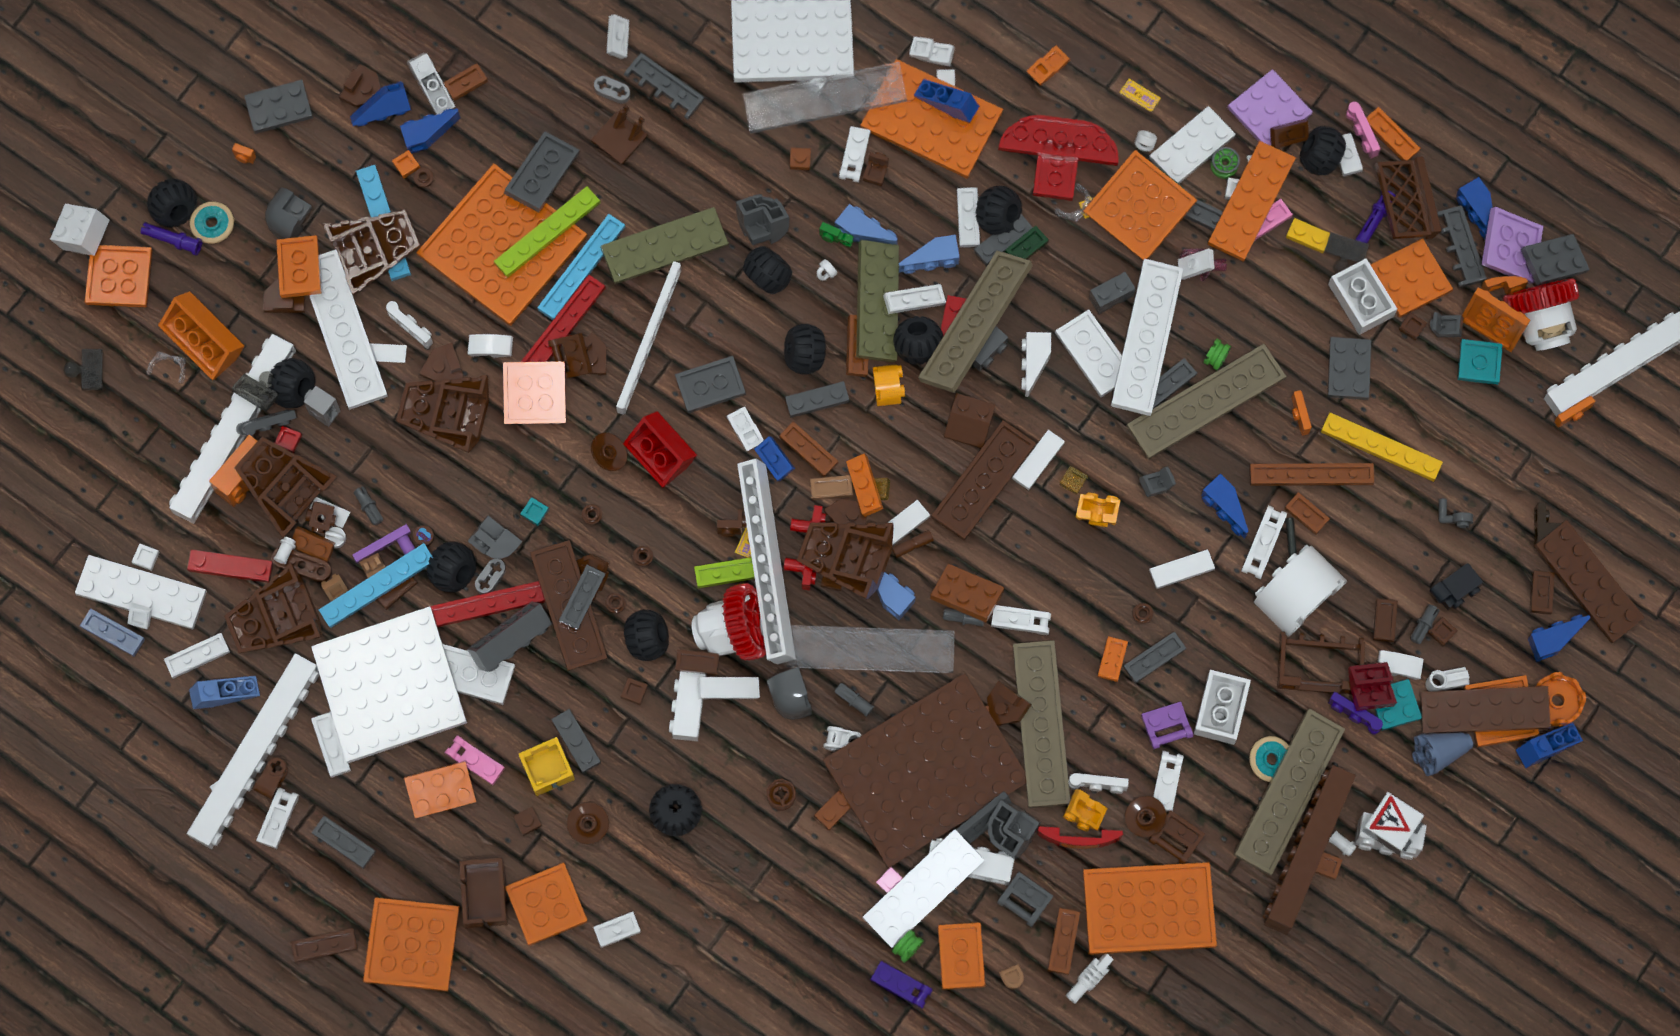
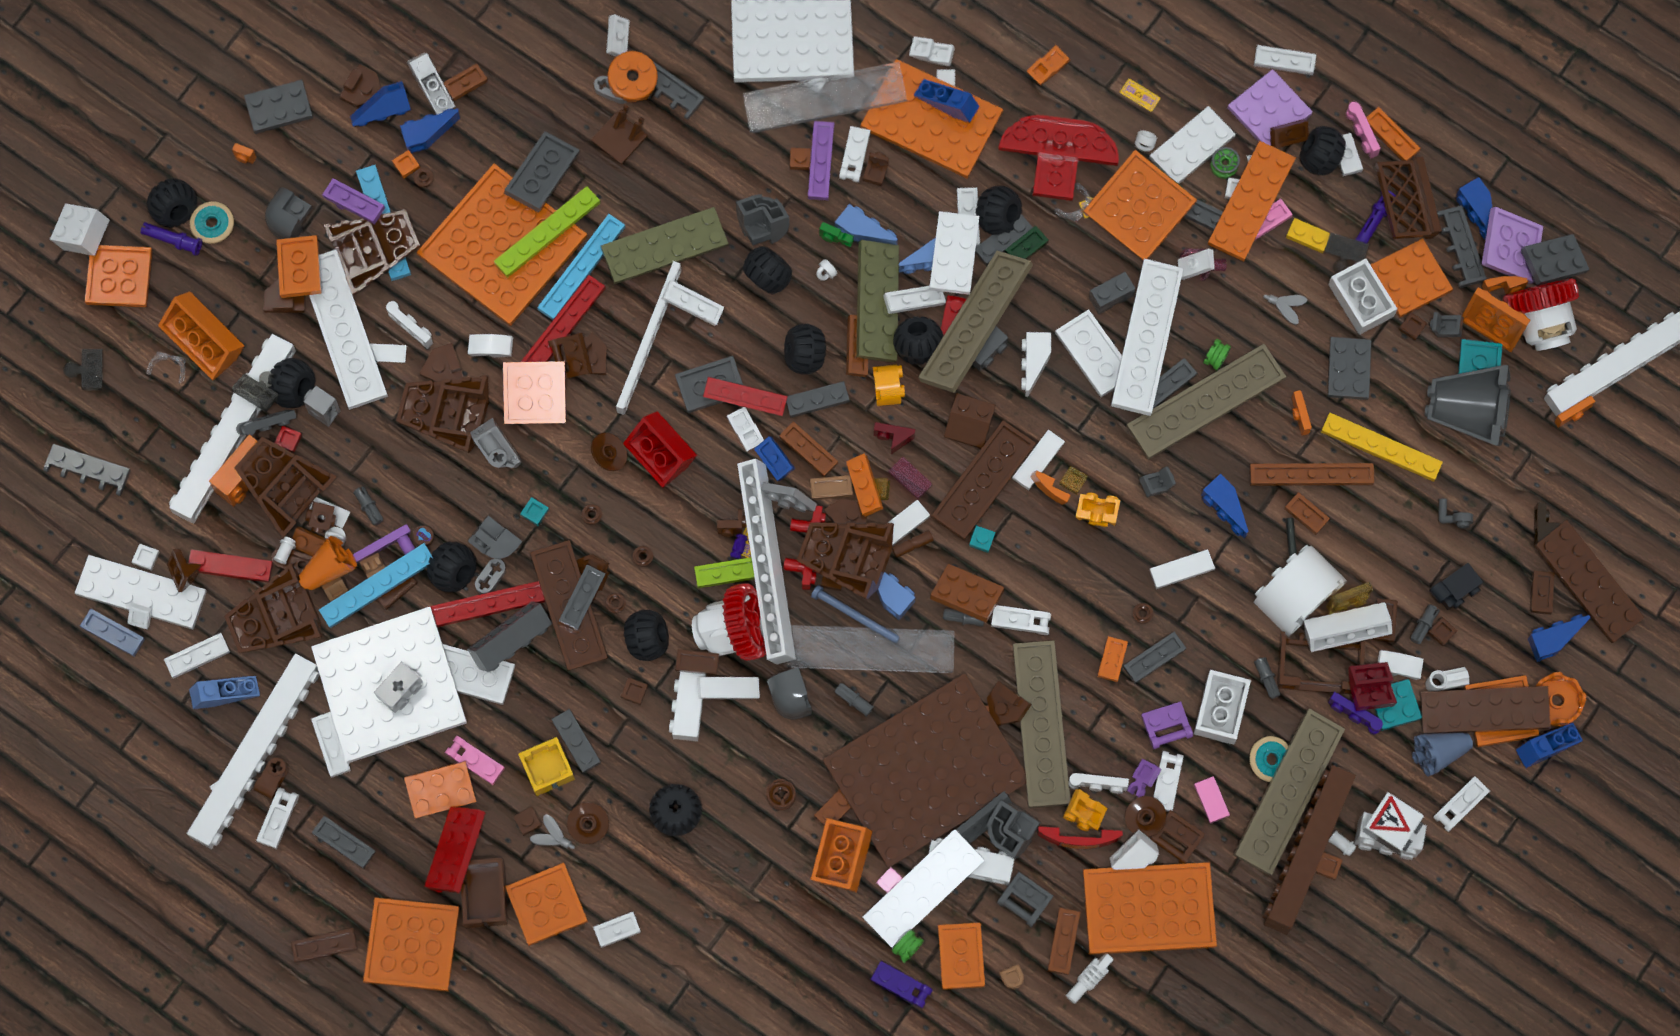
(87, 467): none -> hinge
(181, 571): none -> reddish brown slope
(327, 564): none -> orange cone
(353, 201): none -> medium lavender piece
(402, 677): none -> brick
(454, 849): none -> red bracket
(491, 440): none -> light grey piece
(554, 838): none -> light grey piece
(632, 90): none -> orange plate
(692, 303): none -> white tile
(738, 546): none -> dark purple piece
(745, 396): none -> red plate
(788, 497): none -> light grey plate
(819, 593): none -> sand blue bar
(821, 160): none -> medium lavender plate
(841, 855): none -> orange brick
(842, 738): white piece -> none
(900, 435): none -> dark red slope
(910, 478): none -> clear pink tile
(954, 253): none -> white plate
(982, 539): none -> teal plate
(1045, 484): none -> orange slope
(1135, 853): none -> white slope
(1144, 776): none -> medium lavender plate
(1211, 800): none -> bright pink tile
(1264, 542): white plate -> none
(1267, 677): none -> dark grey axle
(1284, 305): none -> light grey piece
(1285, 60): none -> white tile
(1348, 627): none -> white brick
(1355, 596): none -> clear yellow plate
(1462, 803): none -> white plate
(1472, 403): none -> dark grey cone

